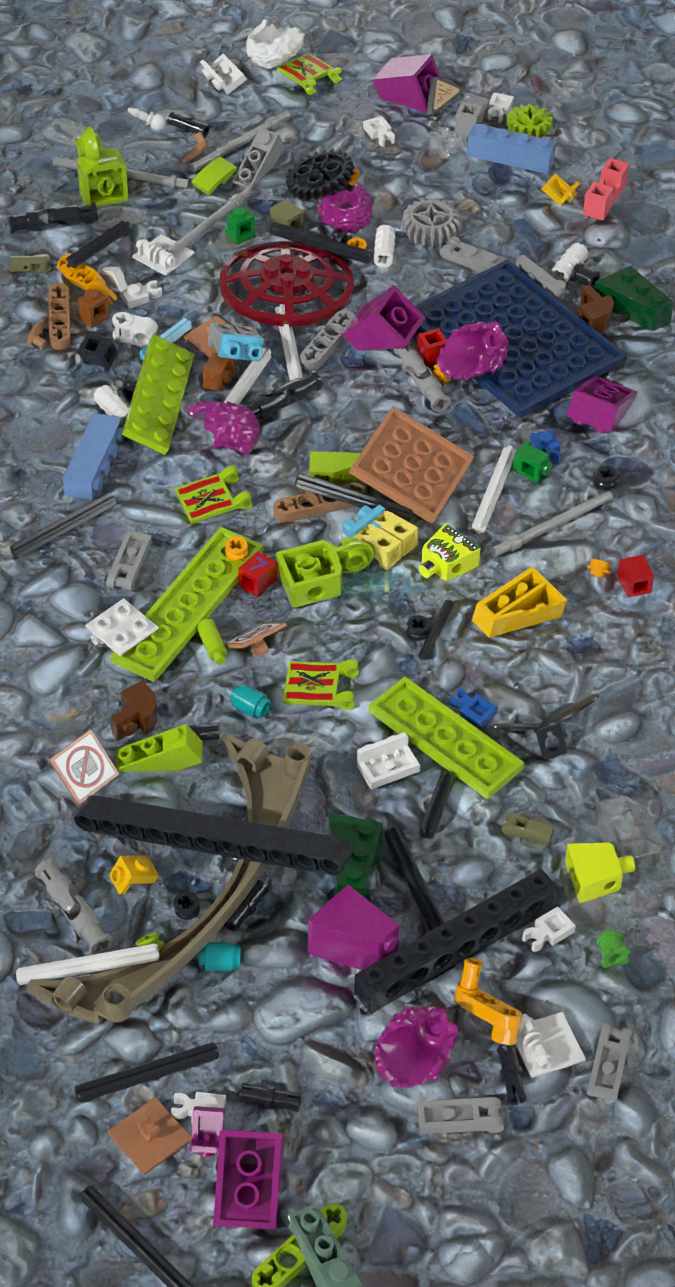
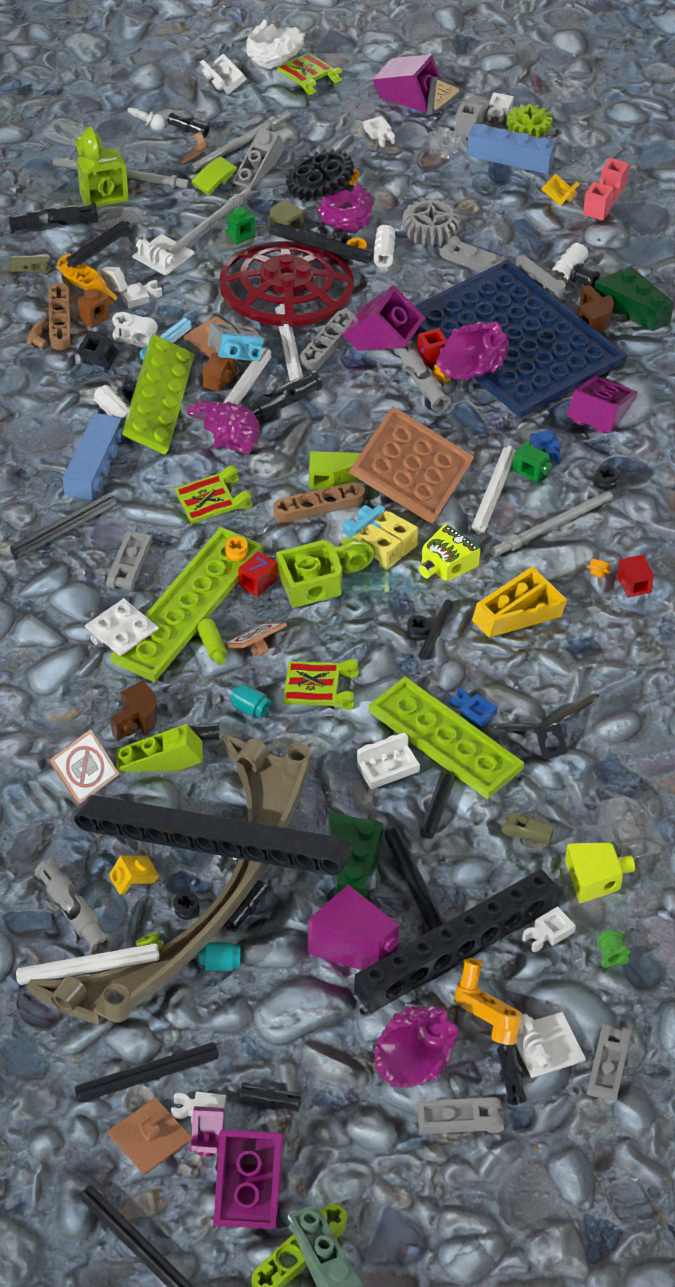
(350, 496): black axle -> none

